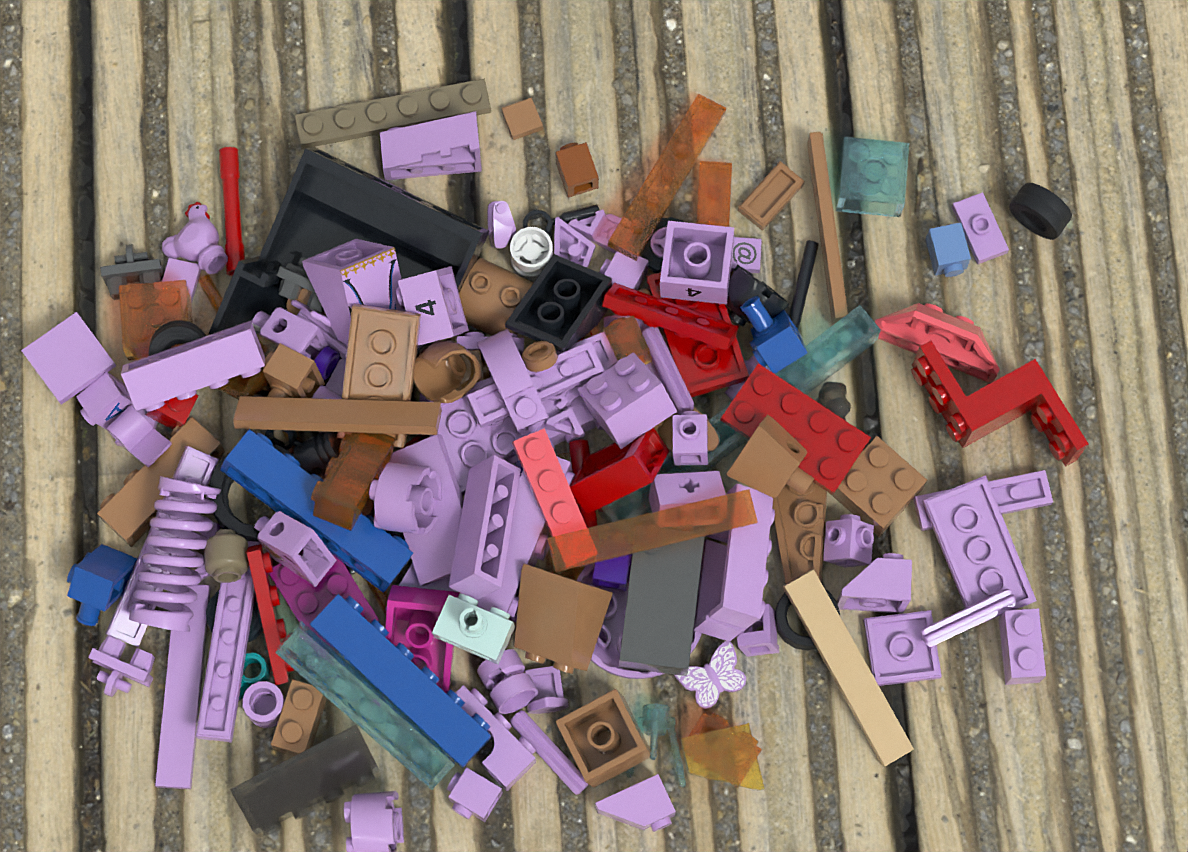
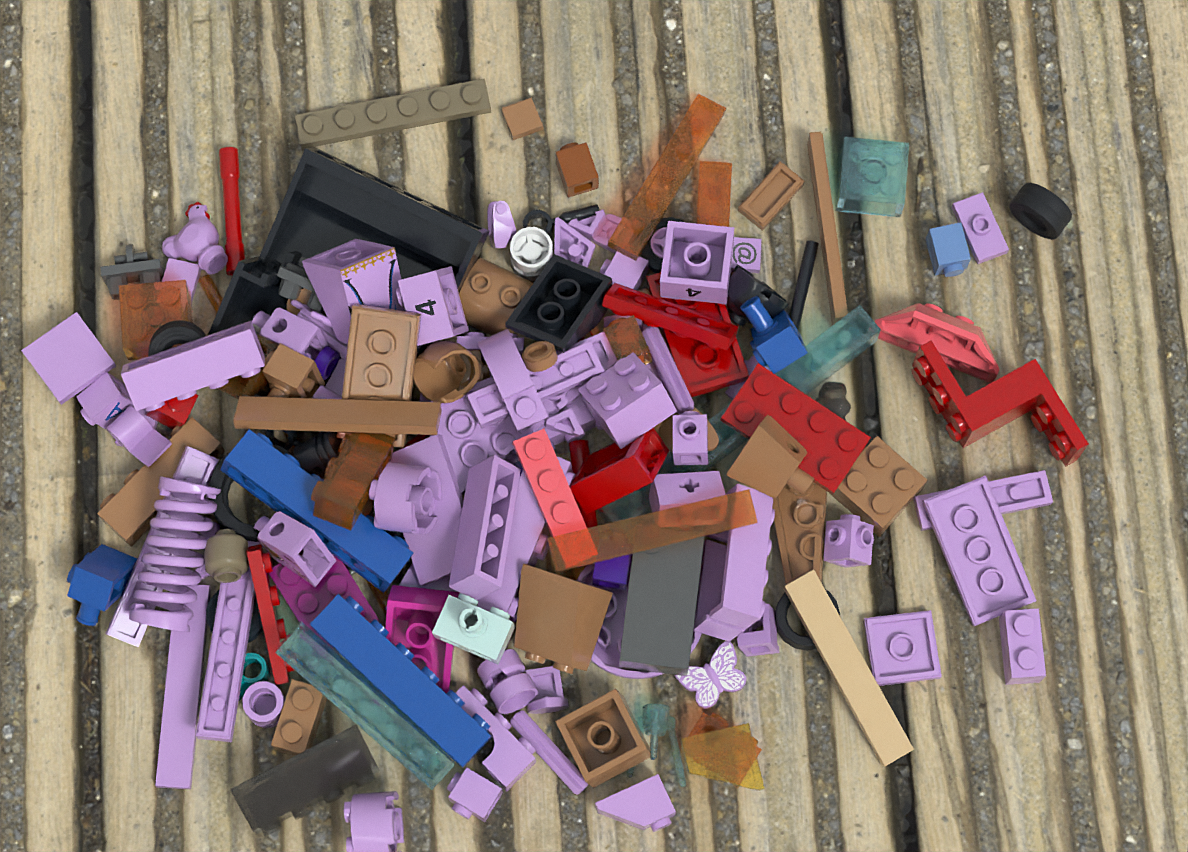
(136, 670): lavender hips -> none
(432, 148): lavender wedge -> none
(880, 586): lavender slope -> none
(968, 617): axle -> none

